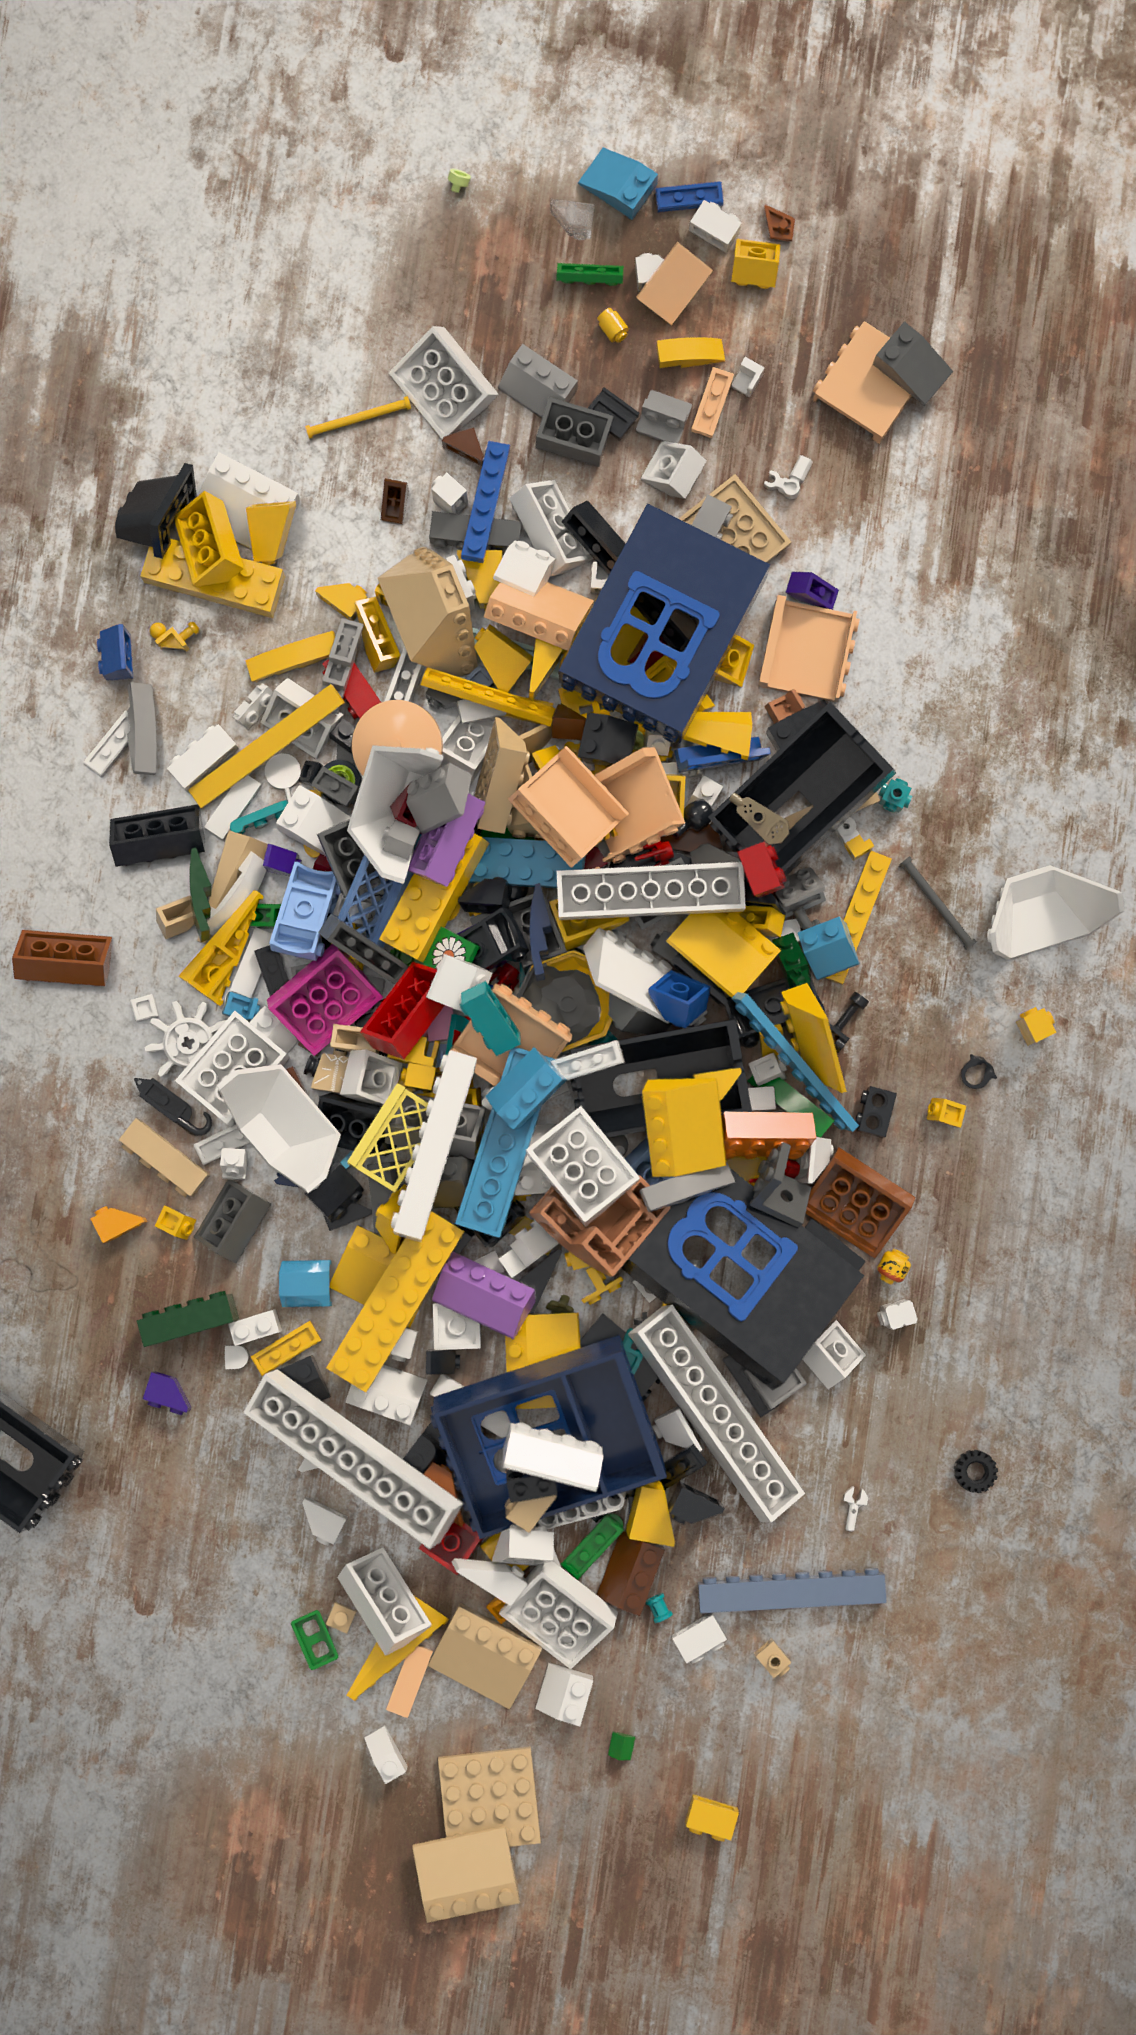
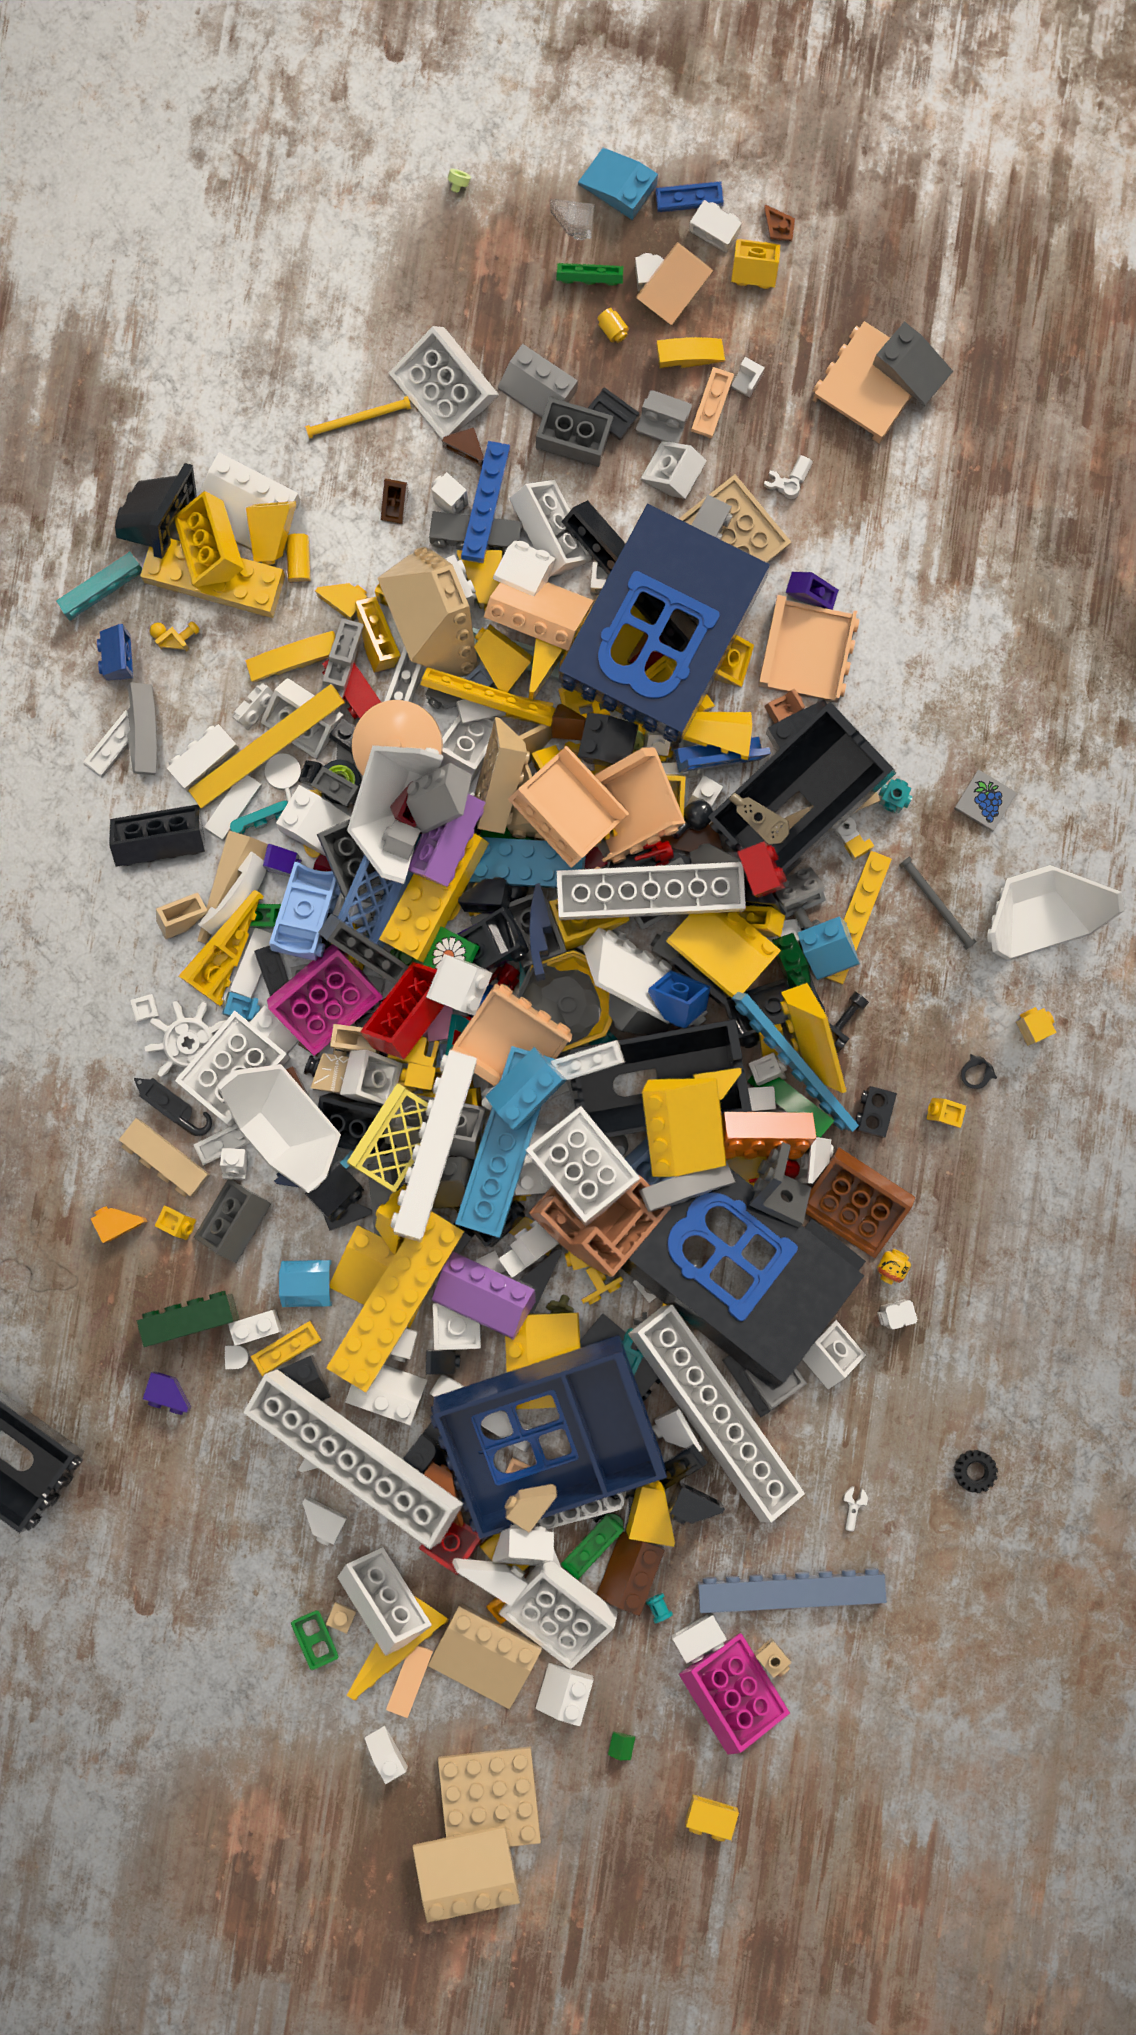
(62, 958): dark orange slope -> none
(99, 586): none -> teal fence
(199, 892): dark green slope -> none
(298, 558): none -> yellow brick
(490, 1018): teal brick -> none
(527, 1486): black brick -> none
(552, 1456): white slope -> none
(734, 1695): none -> dark pink slope
(985, 800): none -> light grey tile

